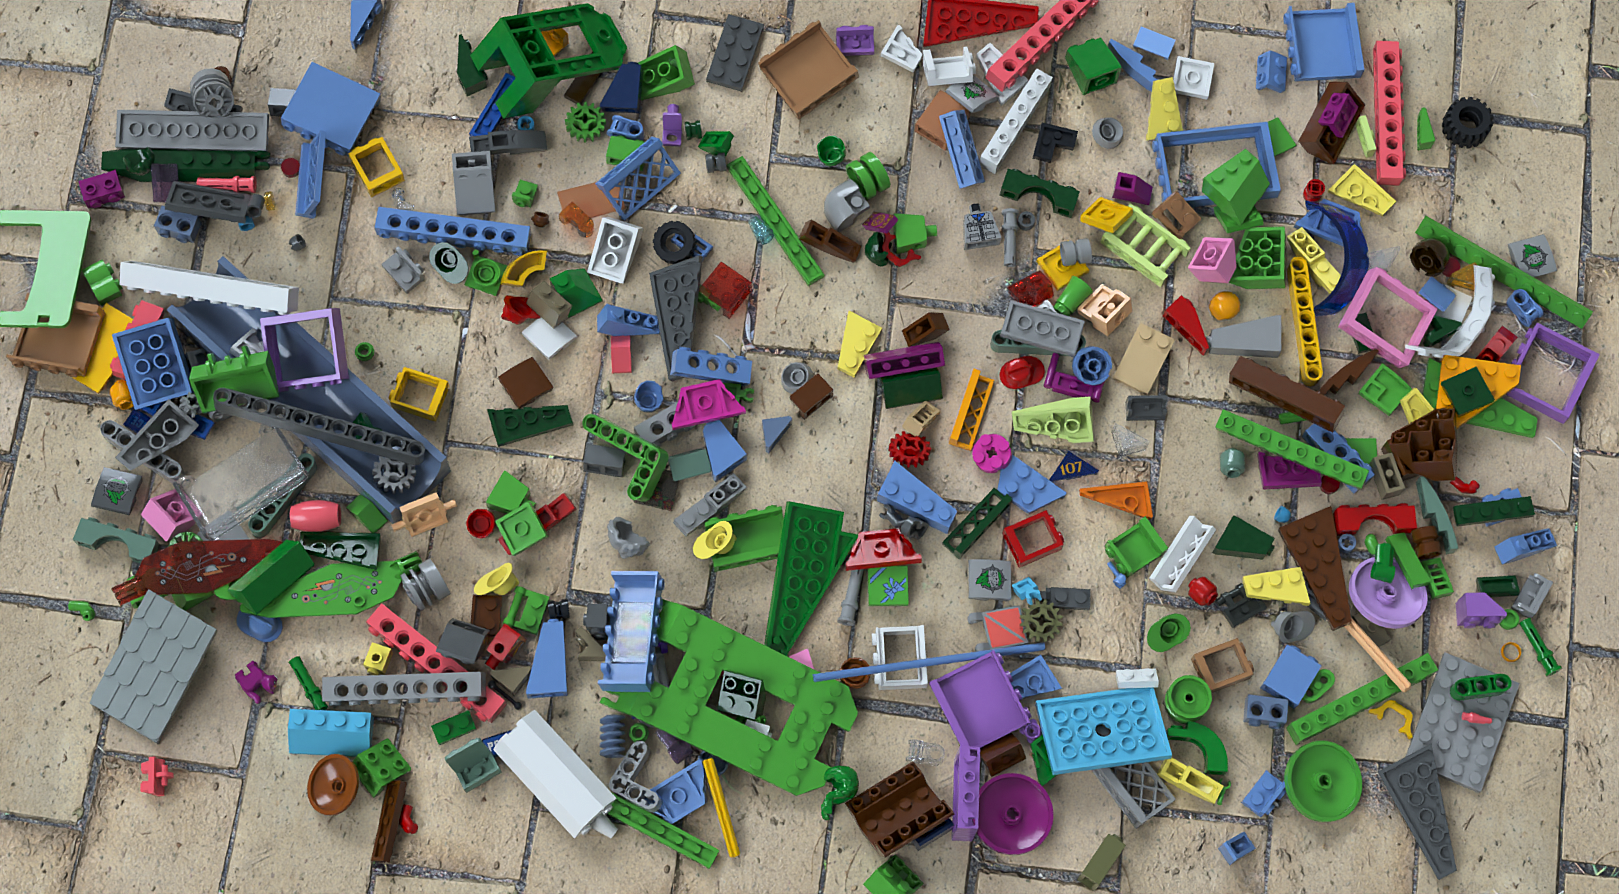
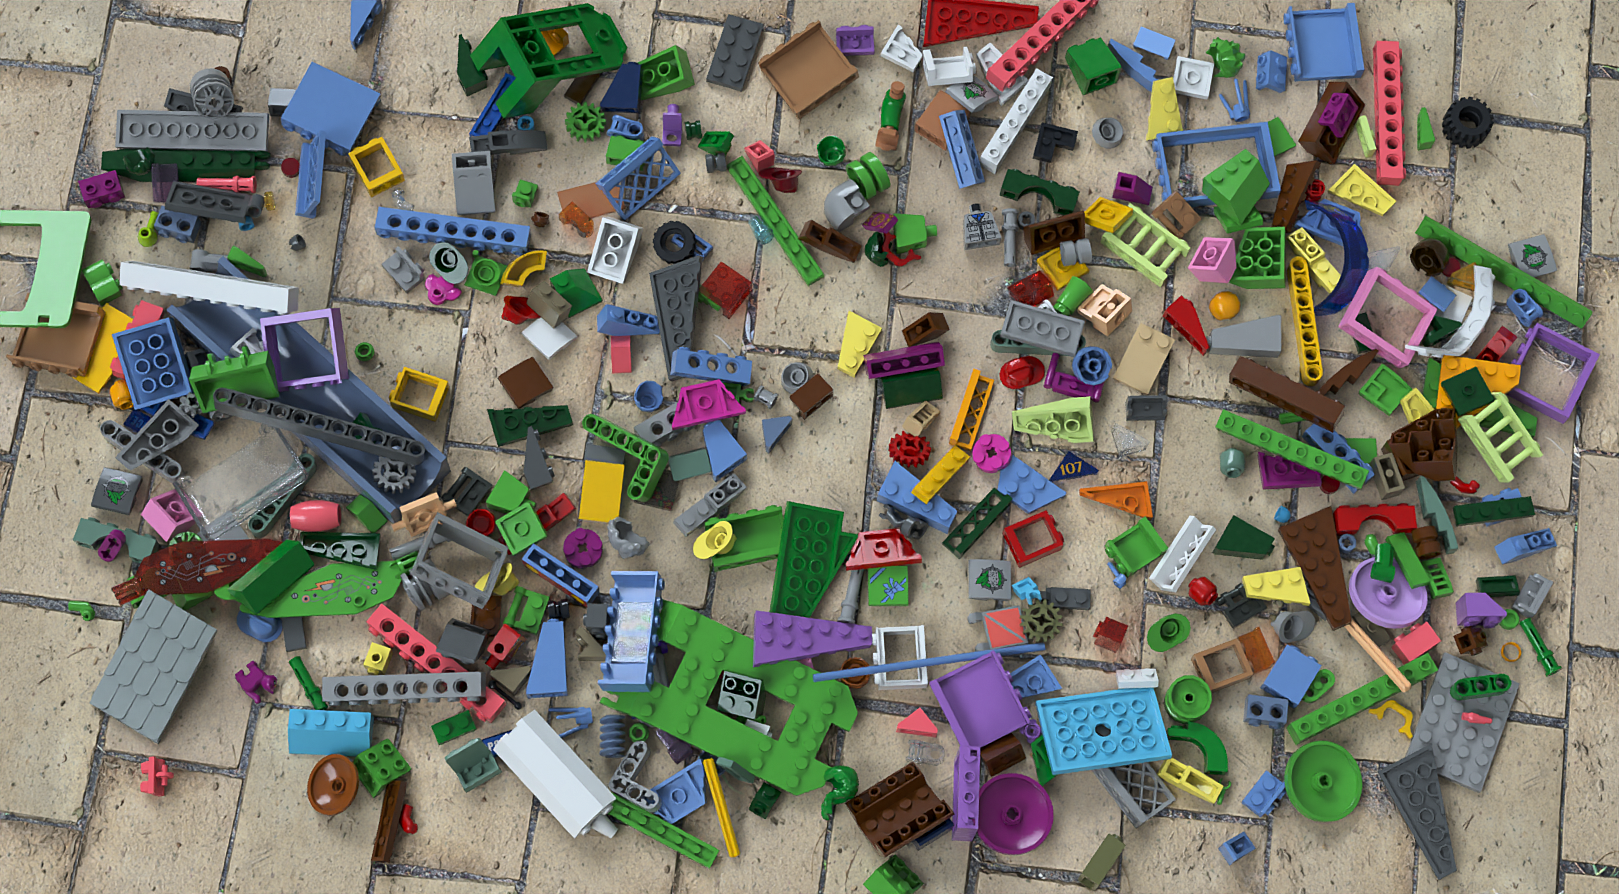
(114, 547): none -> magenta beam
(152, 237): none -> lime bar
(204, 261): none -> light grey piece
(245, 262): none -> bright green slope
(293, 633): none -> dark grey tile
(415, 545): none -> light grey pin
(442, 287): none -> dark pink plate
(470, 539): none -> light grey window
(472, 494): none -> pearl dark grey plate
(535, 467): none -> dark grey slope
(560, 575): none -> medium blue brick
(581, 537): none -> magenta plate
(582, 716): none -> medium blue plant
(601, 491): none -> yellow tile
(735, 770): none -> sand green tile
(760, 155): none -> coral slope
(764, 800): none -> dark green bracket
(765, 397): none -> light grey bush
(782, 179): none -> dark red piece
(797, 638): none -> medium lavender wing
(890, 117): none -> piece
(917, 724): none -> coral slope
(940, 474): none -> yellow plate
(1051, 232): none -> reddish brown slope
(1110, 634): none -> clear red brick
(1226, 57): none -> bright green hair
(1241, 110): none -> medium blue plant
(1257, 650): none -> clear orange panel
(1292, 193): none -> reddish brown wing
(1415, 643): none -> coral brick
(1471, 640): none -> reddish brown brick
(1482, 439): none -> yellowish green fence

